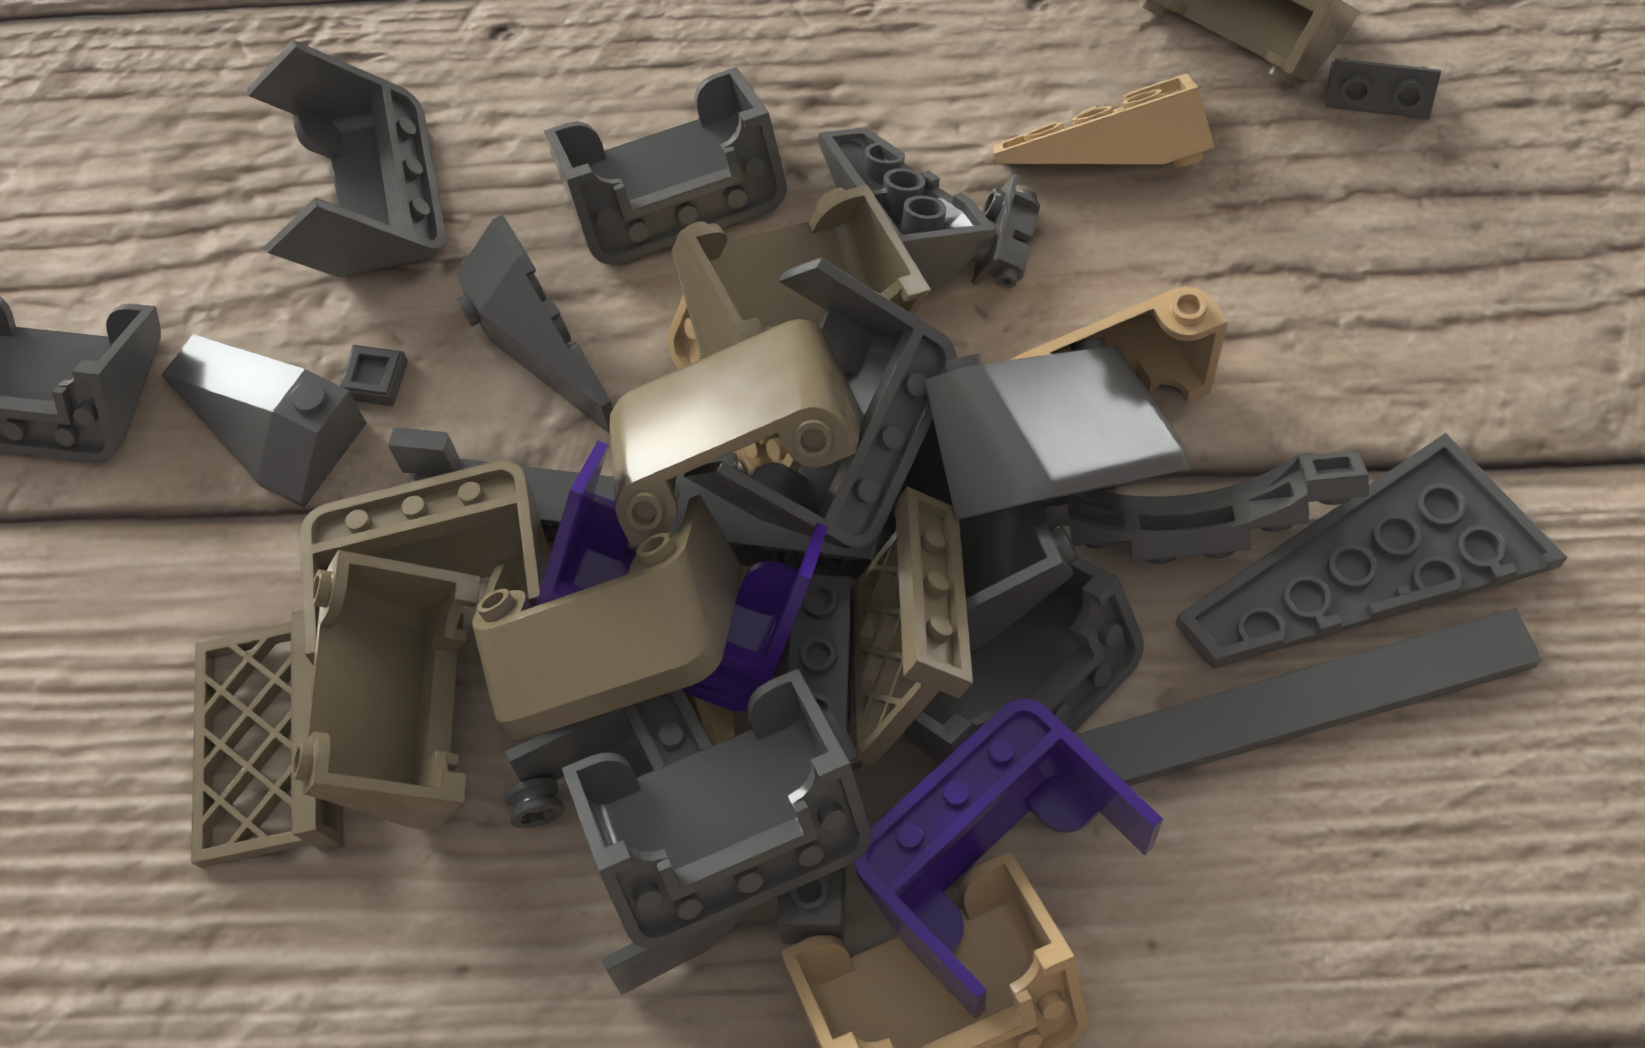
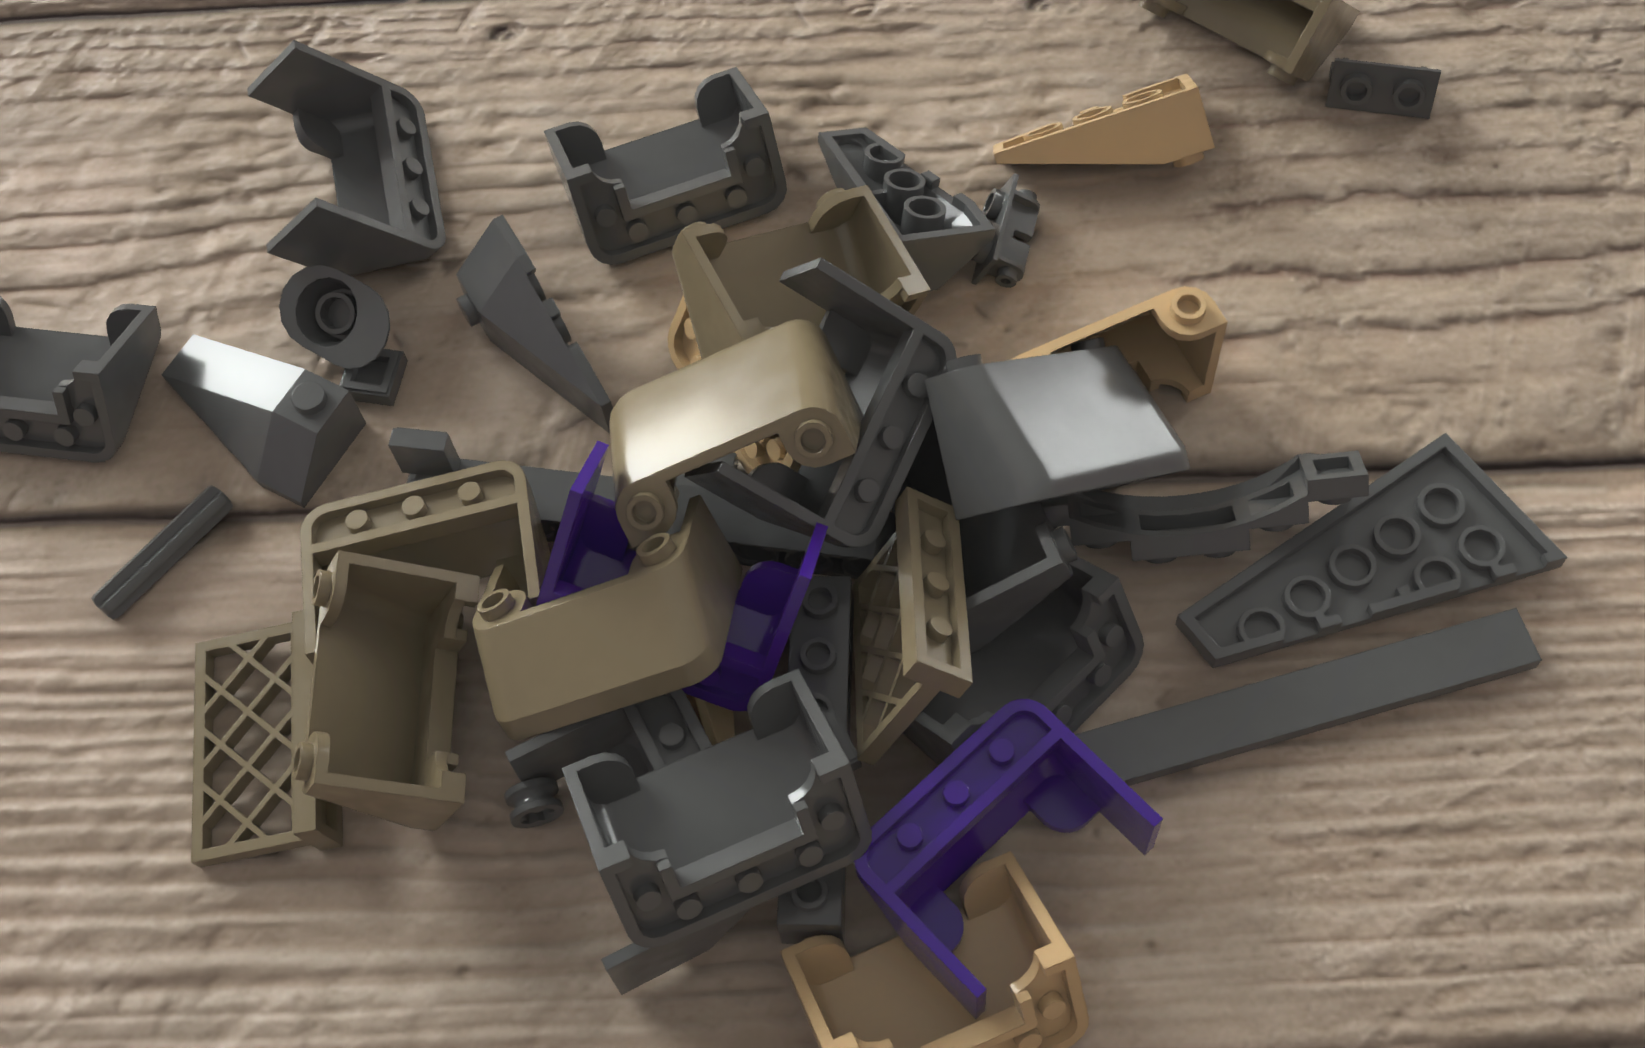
(162, 552): none -> dark grey axle
(335, 316): none -> dark grey piece

